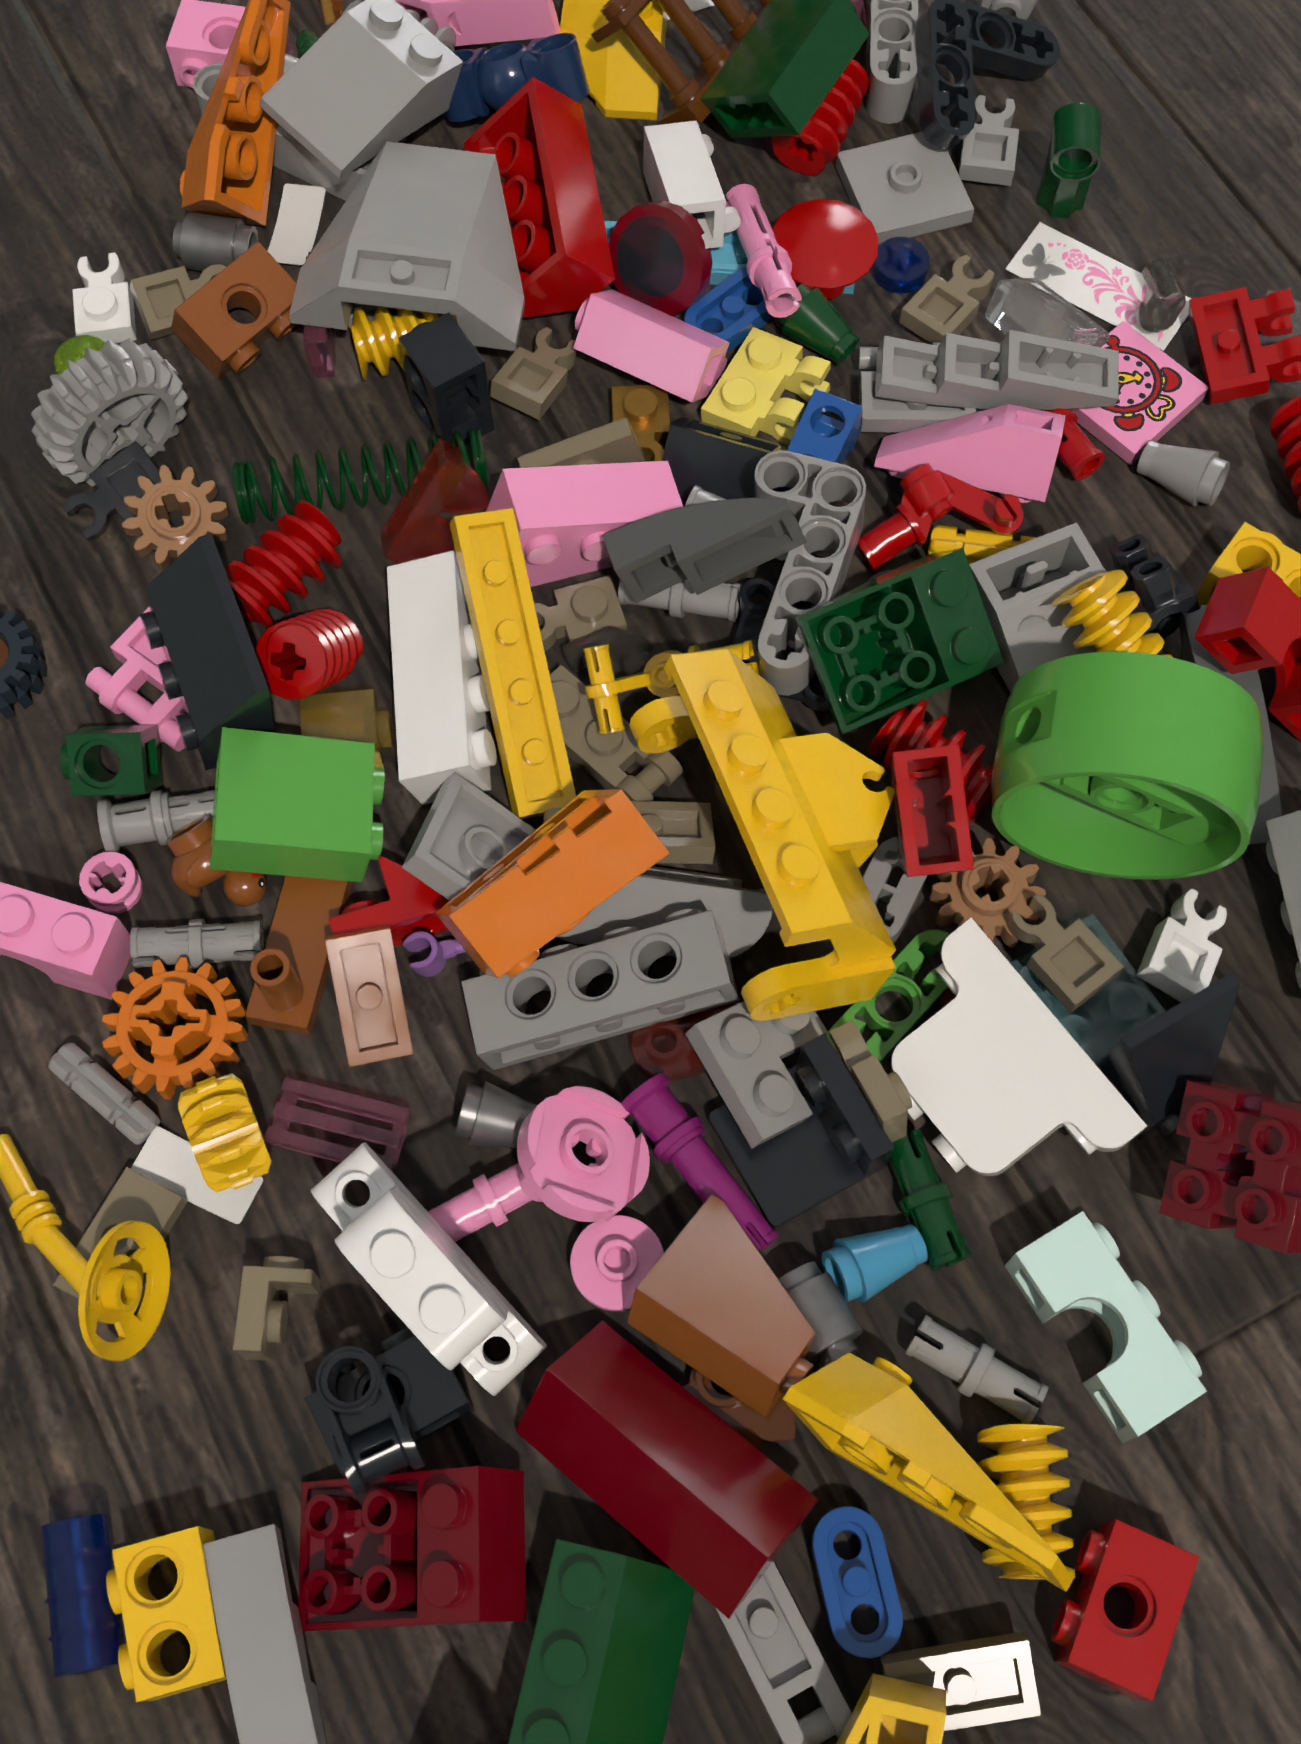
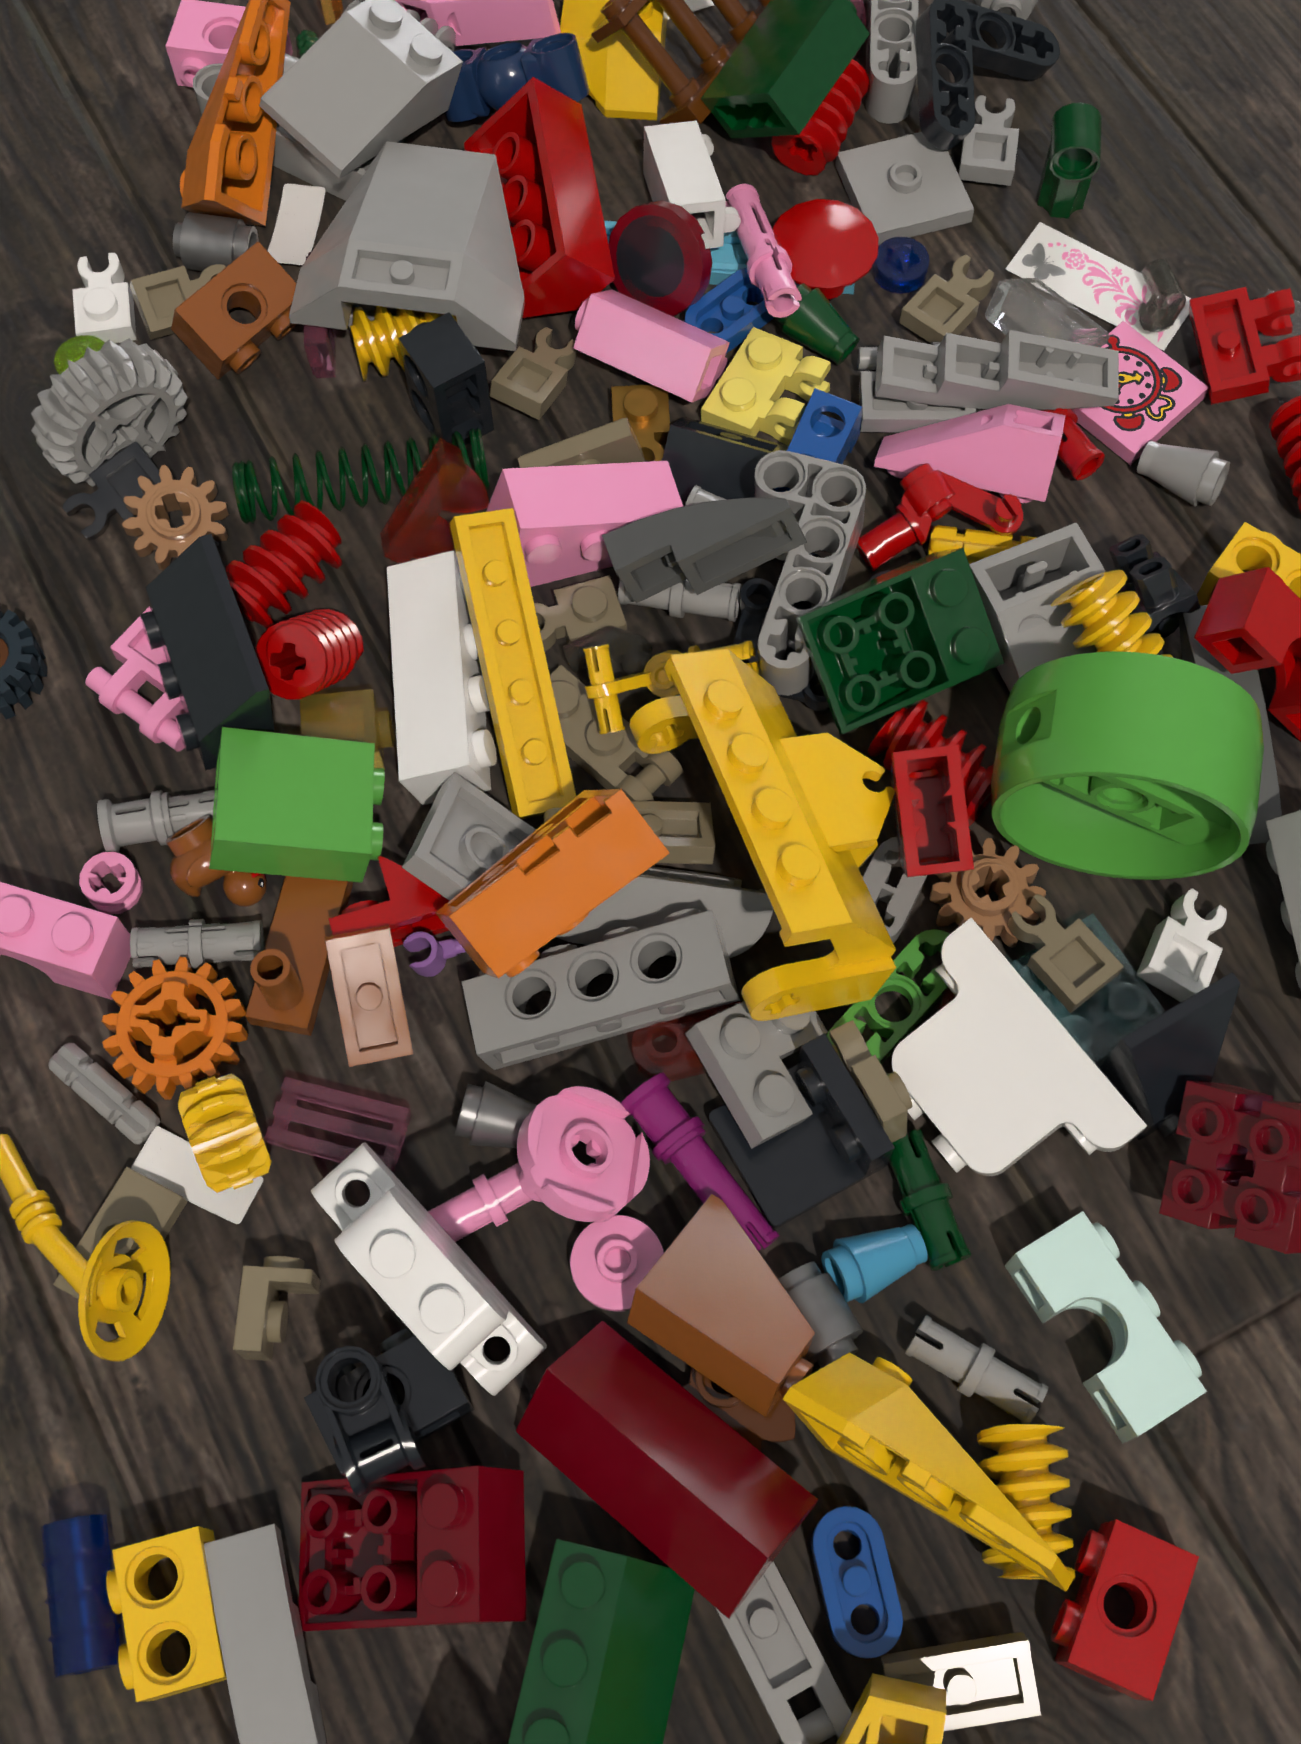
(137, 753): dark green brick -> none

